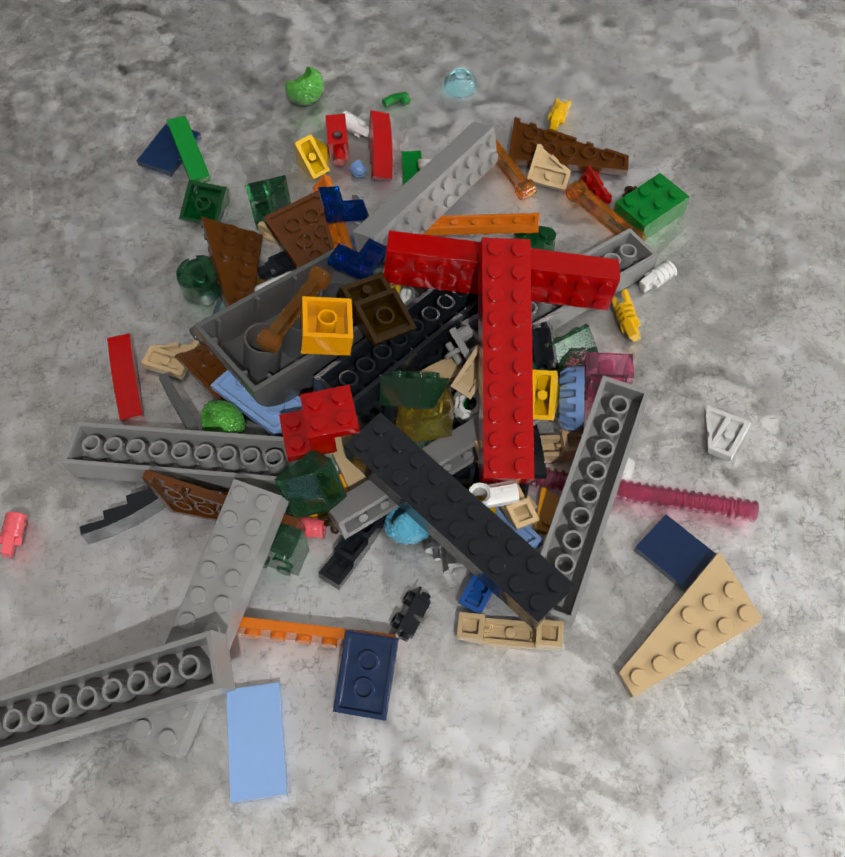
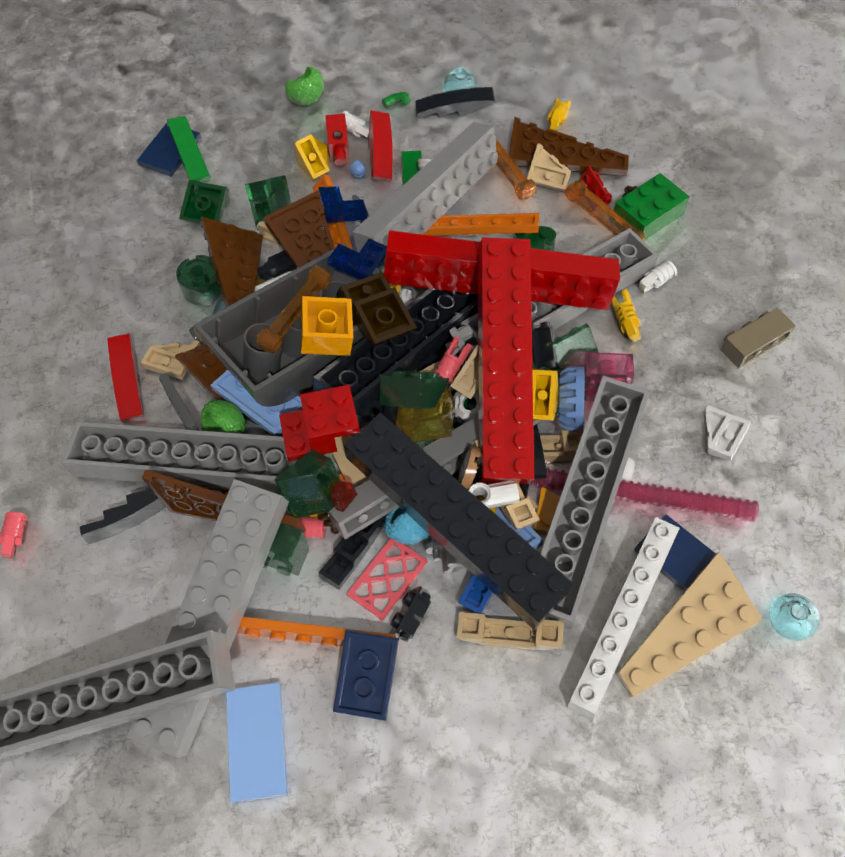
(342, 495): none -> clear red tile
(393, 596): none -> coral window
(449, 363): none -> coral hinge
(458, 100): none -> black slope
(469, 466): none -> medium nougat tile
(623, 619): none -> white brick
(757, 337): none -> dark tan brick
(787, 624): none -> clear light blue piece

